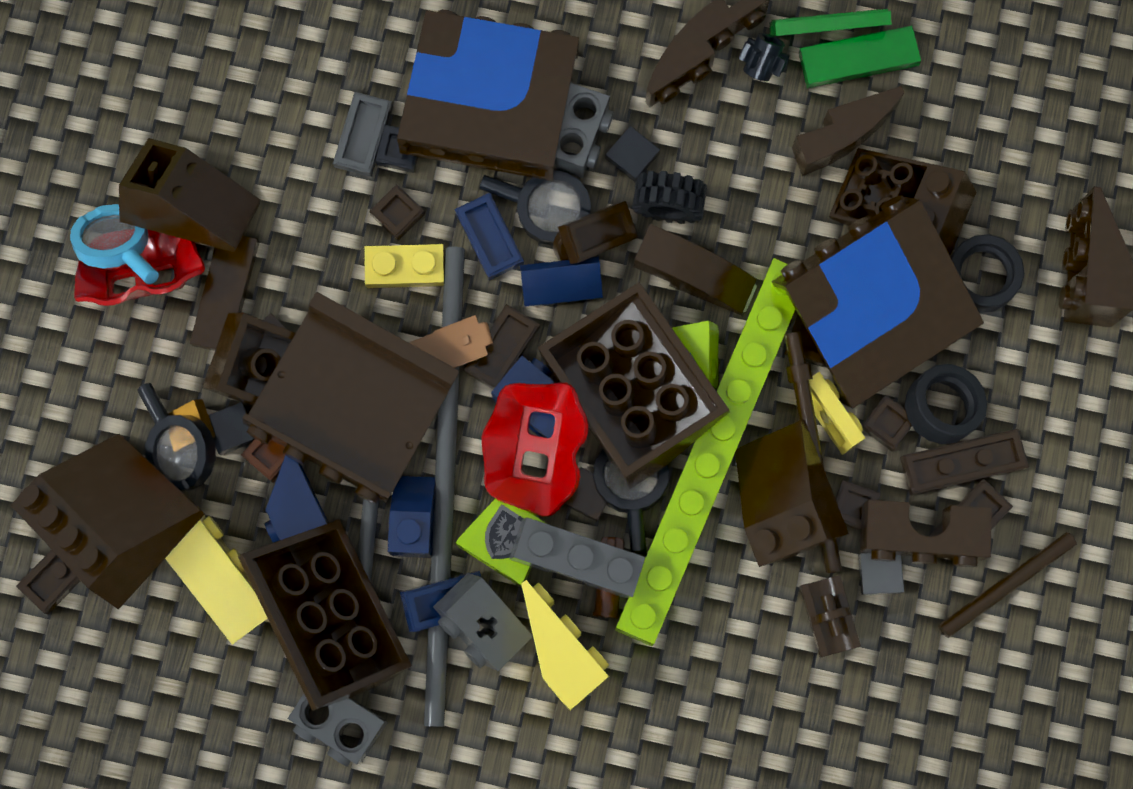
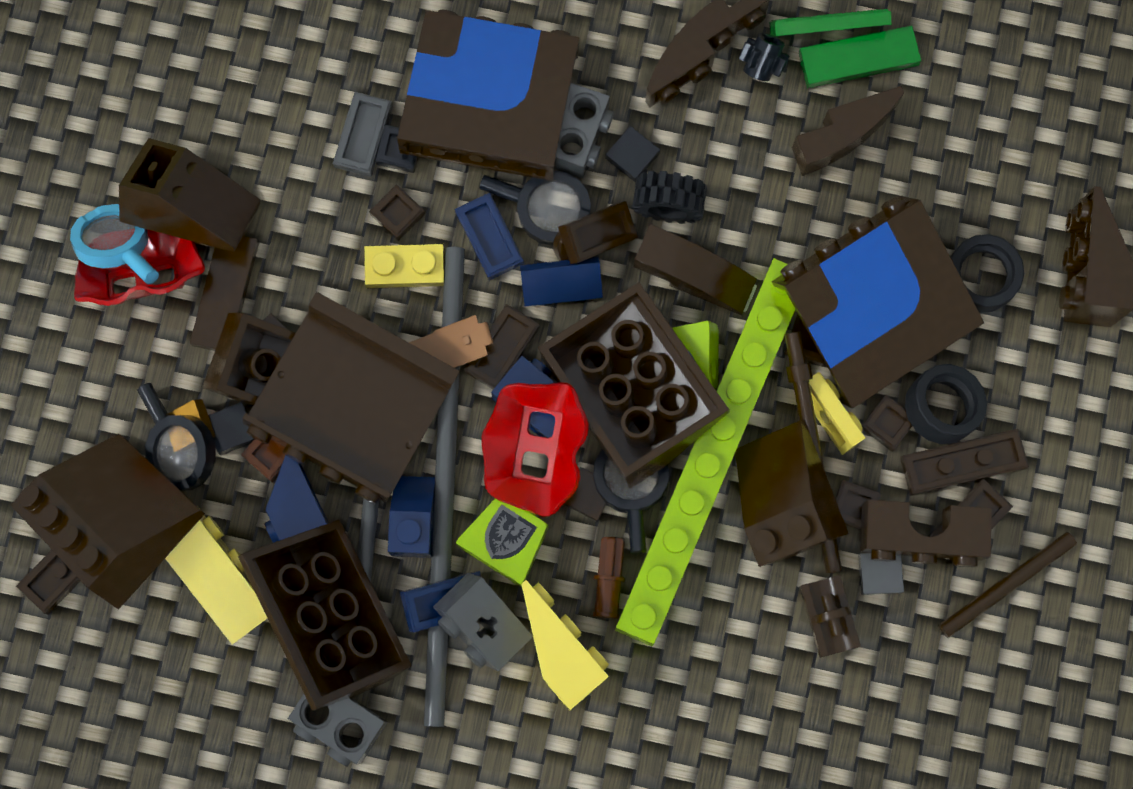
(577, 557): dark grey arch -> none
(881, 176): dark brown slope -> none

